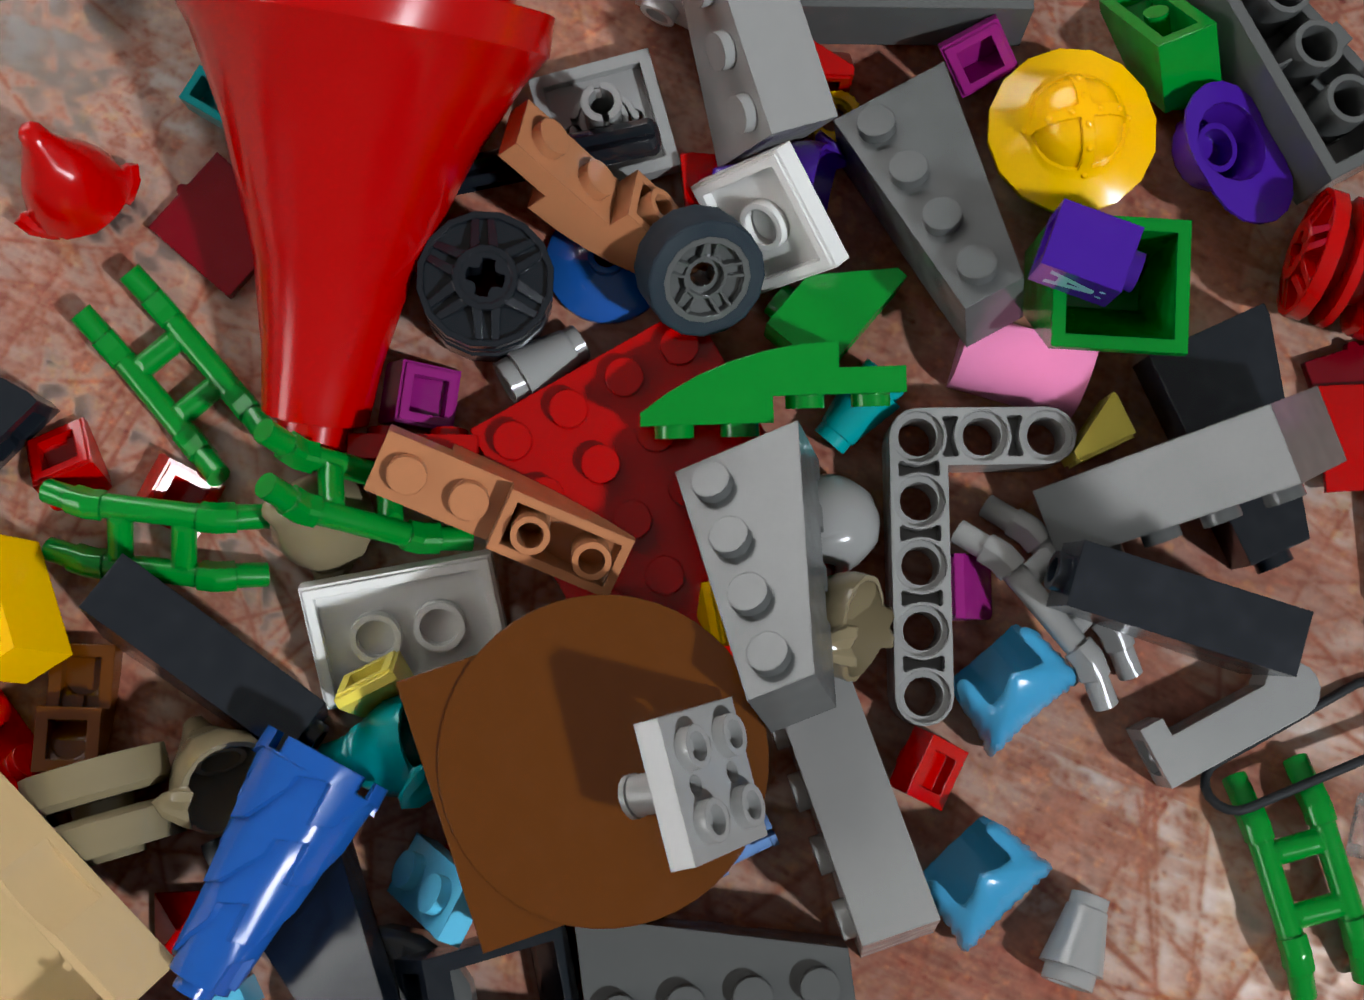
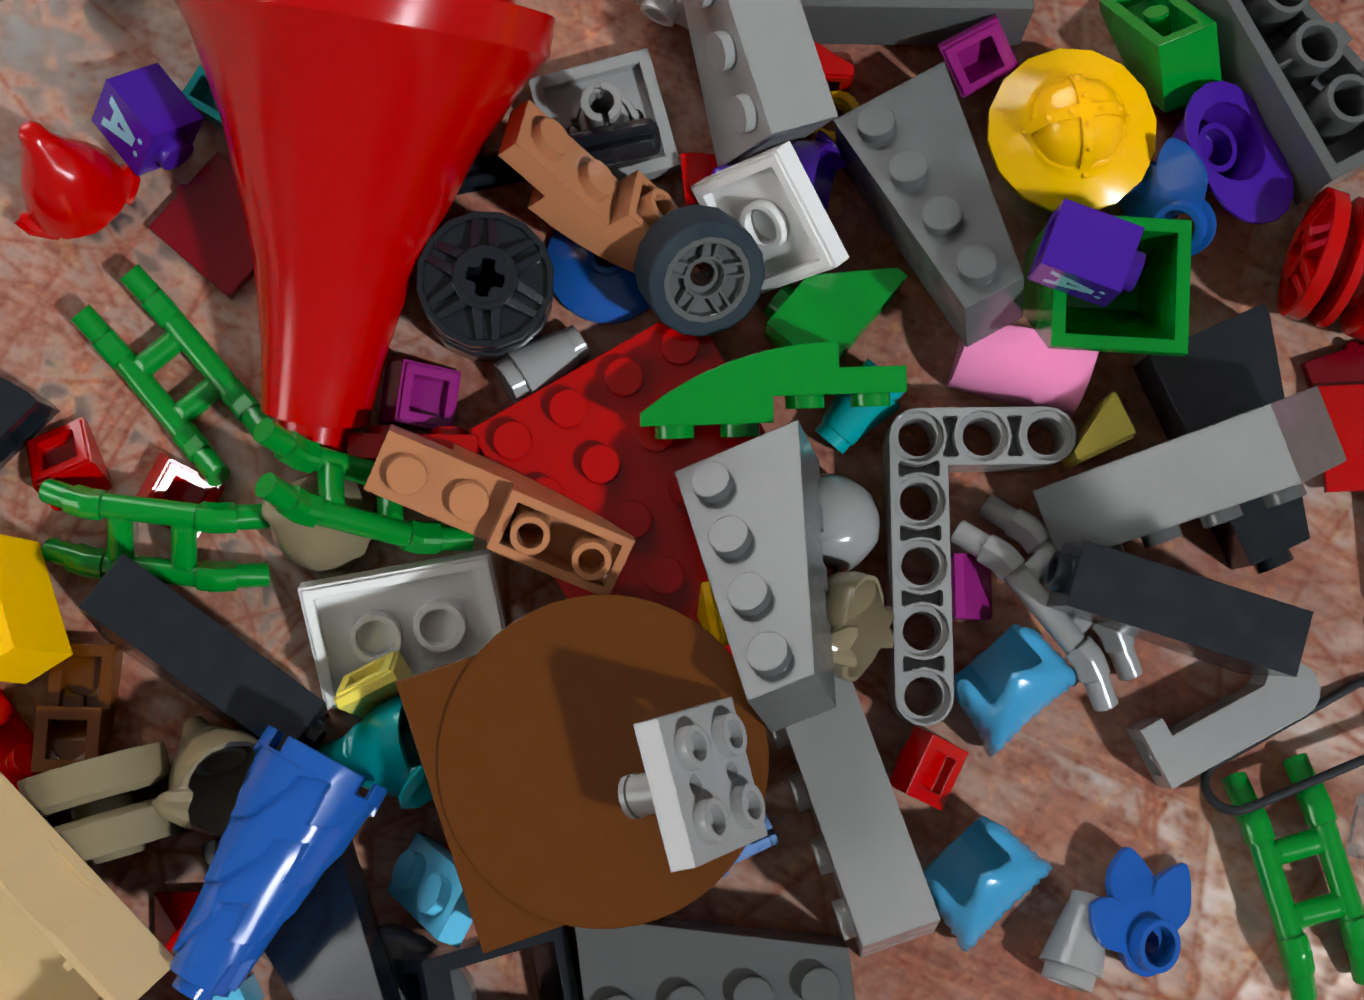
(147, 119): none -> dark purple brick
(1142, 913): none -> blue plate
(1175, 187): none -> blue plate

